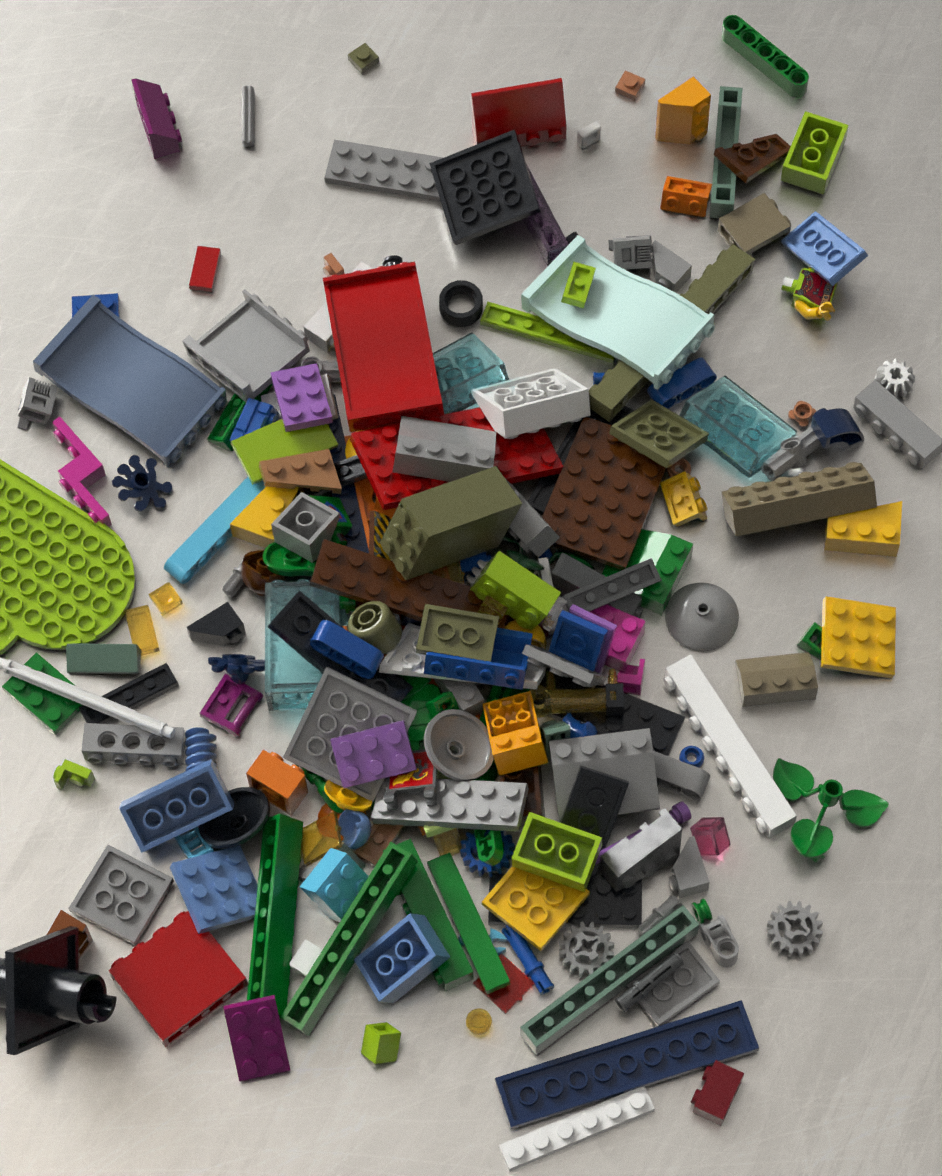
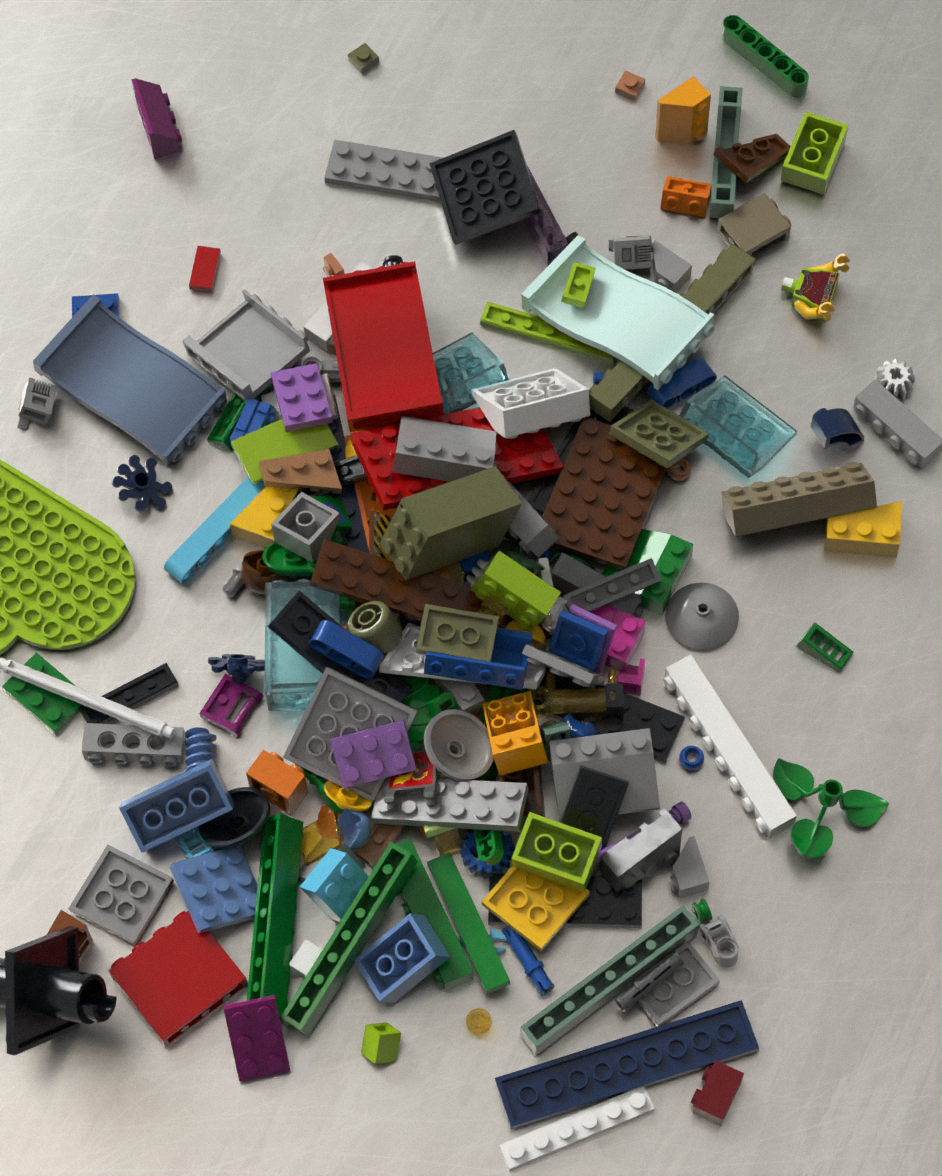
(76, 773): lime bracket -> none
(80, 472): dark pink bracket -> none
(103, 658): sand green slope -> none
(142, 629): clear yellow tile -> none
(165, 598): clear yellow plate -> none
(218, 627): black slope -> none
(248, 116): light grey axle -> none
(461, 319): black tyre -> none
(508, 996): clear red piece -> none
(530, 109): red slope -> none
(577, 955): light grey gear -> none
(588, 135): white tile -> none
(660, 914): light grey axle -> none
(680, 776): light grey beam -> none
(684, 498): yellow bracket -> none
(711, 835): clear pink panel -> none
(776, 679): dark tan slope -> none
(787, 922): light grey gear -> none
(791, 455): light grey piece -> none
(802, 407): nougat plate -> none
(824, 248): medium blue tile -> none
(858, 637): yellow plate -> none

